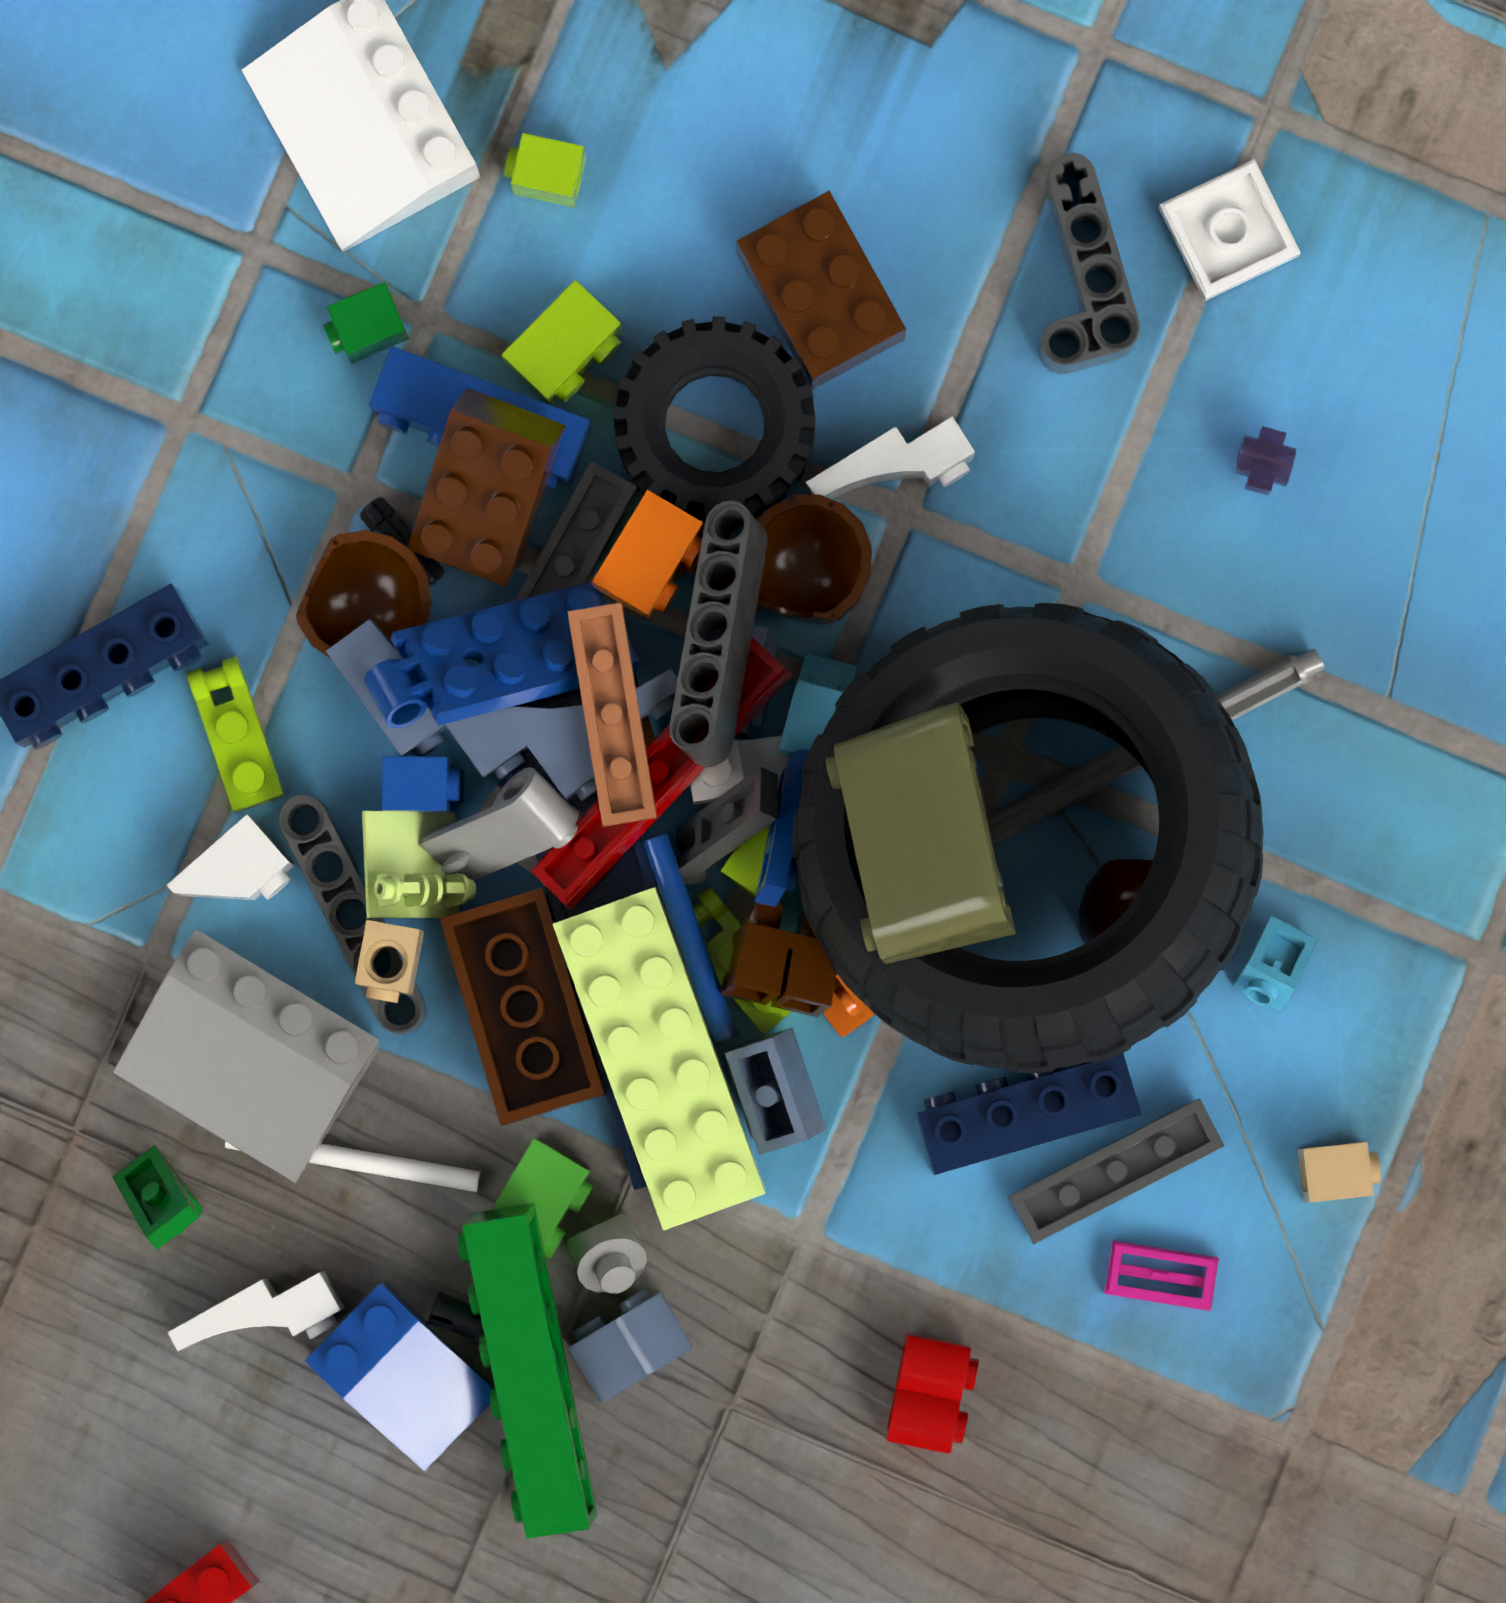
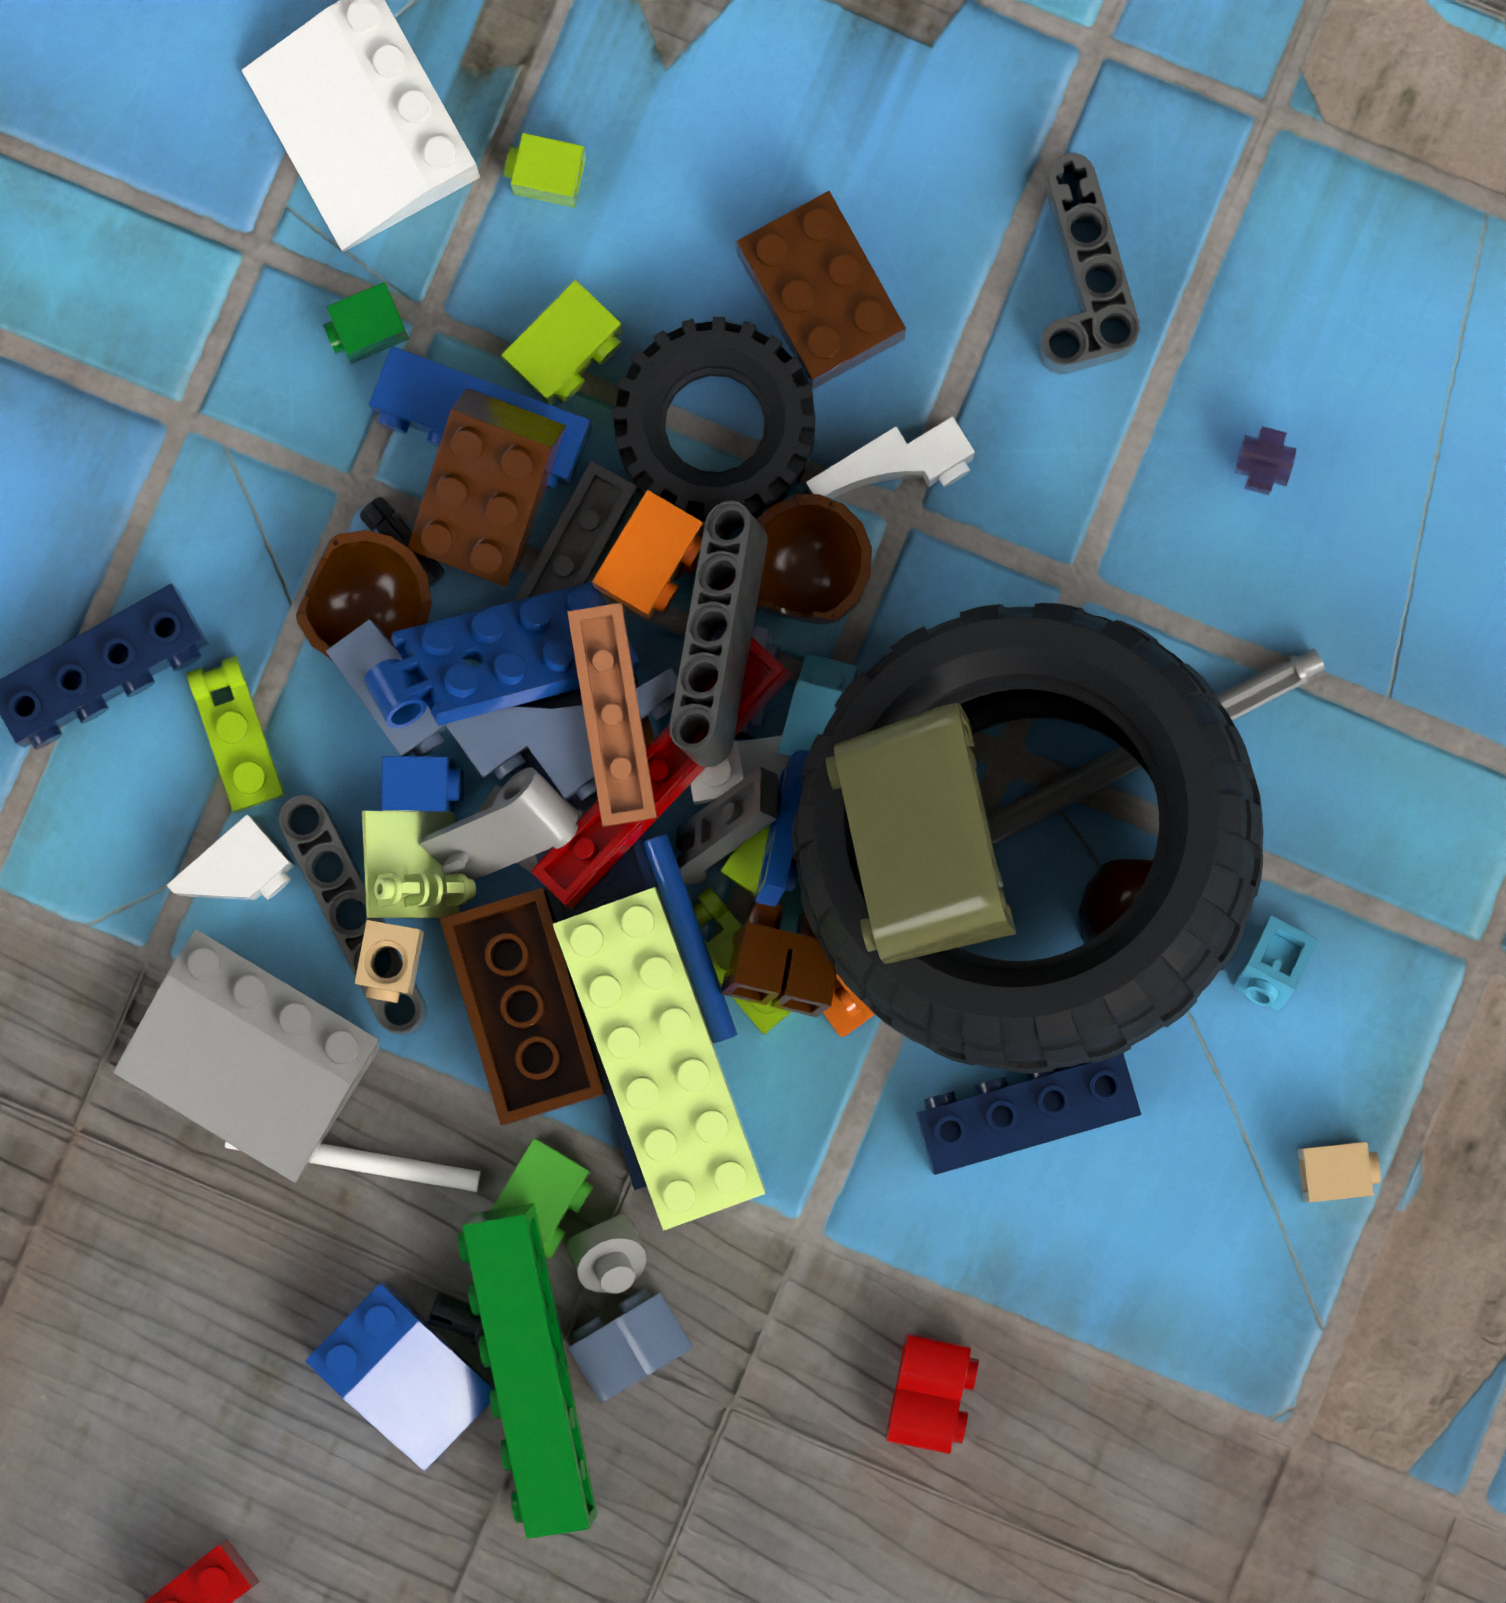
(157, 1197): green slope -> none
(301, 1308): white slope -> none
(775, 1091): sand blue brick -> none
(1115, 1268): dark pink tile -> none
(1116, 1171): dark grey plate -> none
(1229, 230): white plate -> none

